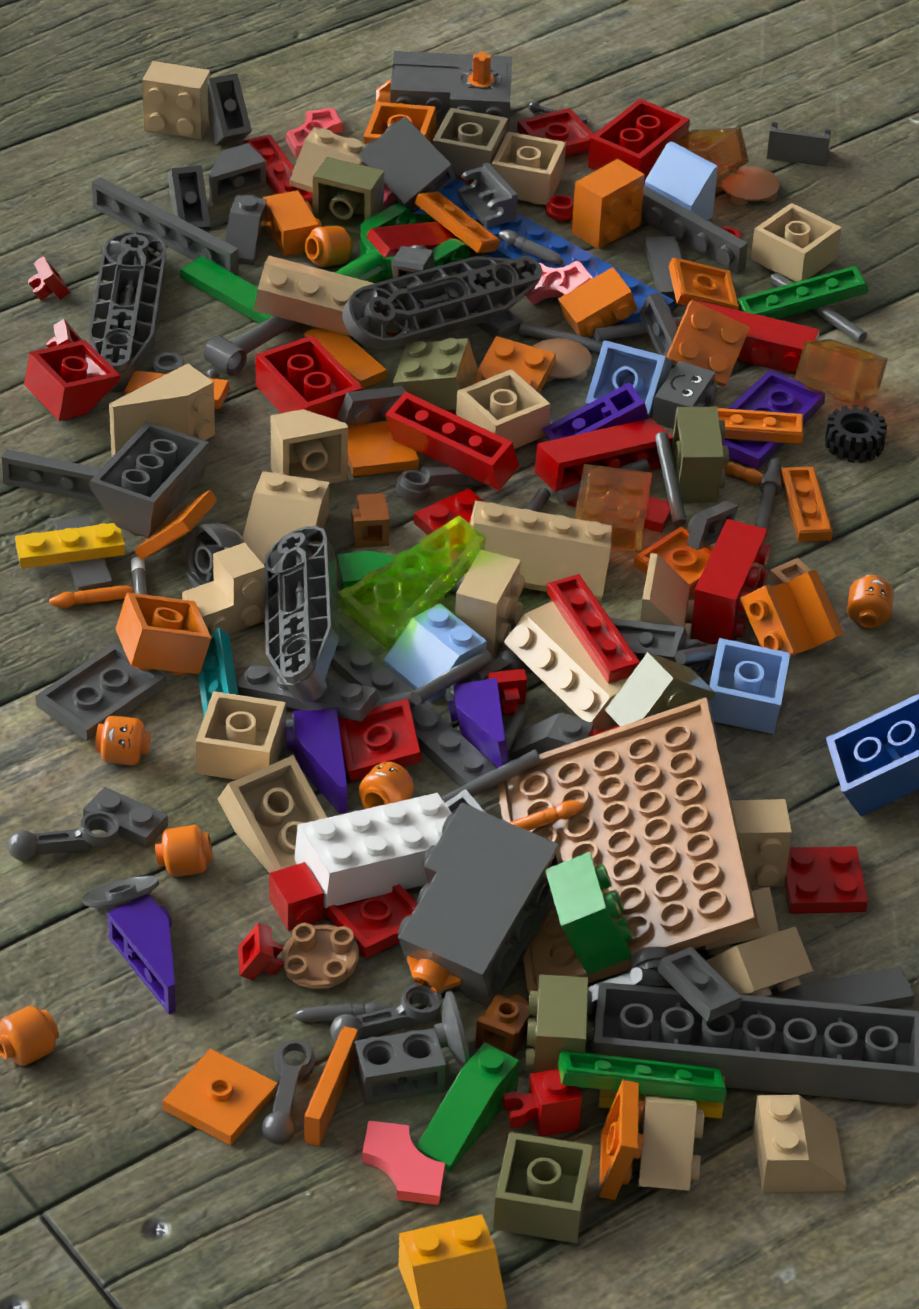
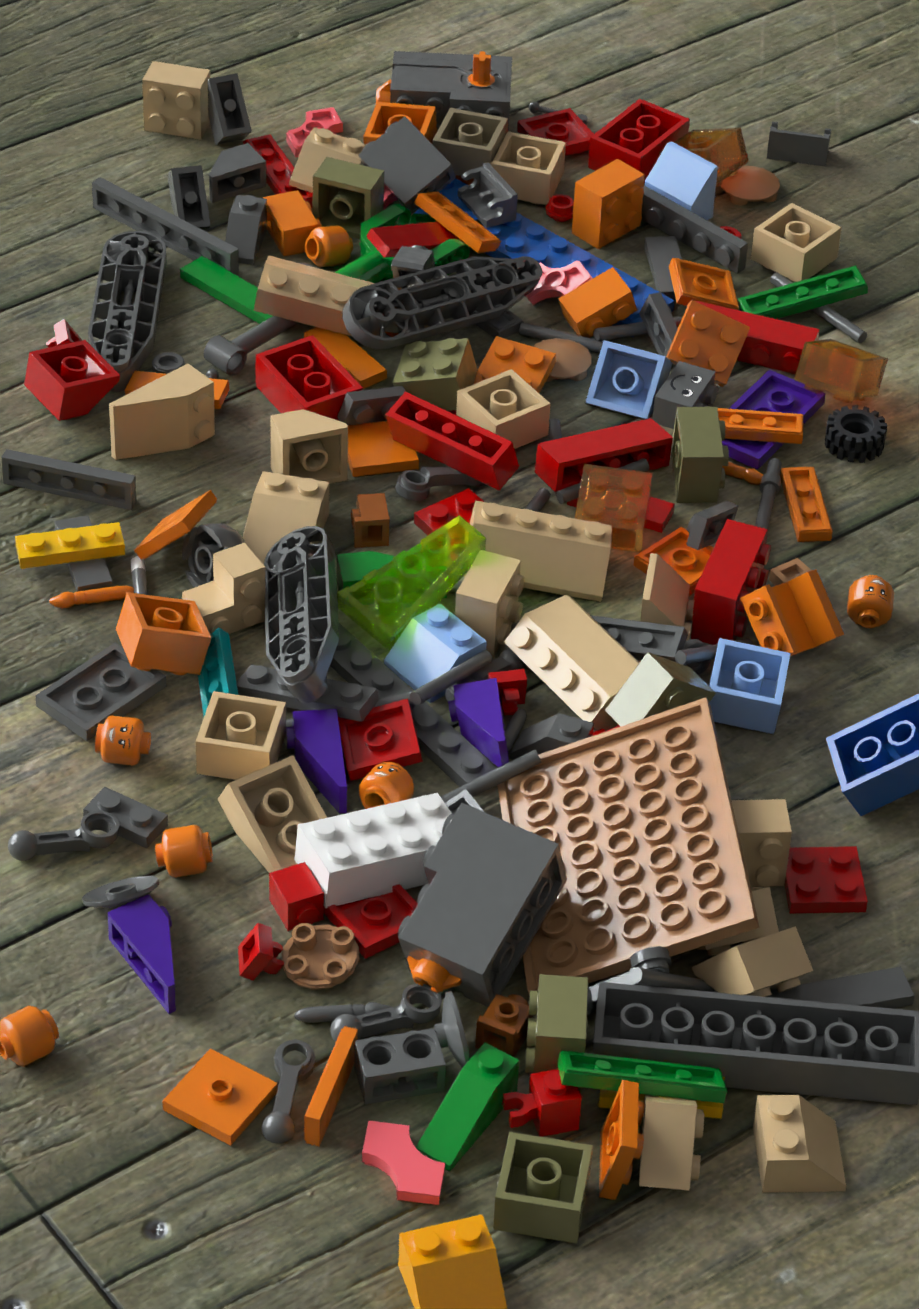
(47, 280): red tile -> none
(149, 477): dark grey slope -> none
(530, 247): dark grey piece -> none
(542, 818): orange piece -> none
(590, 912): green brick -> none
(593, 628): red tile -> none
(611, 410): dark purple slope -> none
(670, 479): dark grey bar -> none
(699, 984): dark grey plate -> none

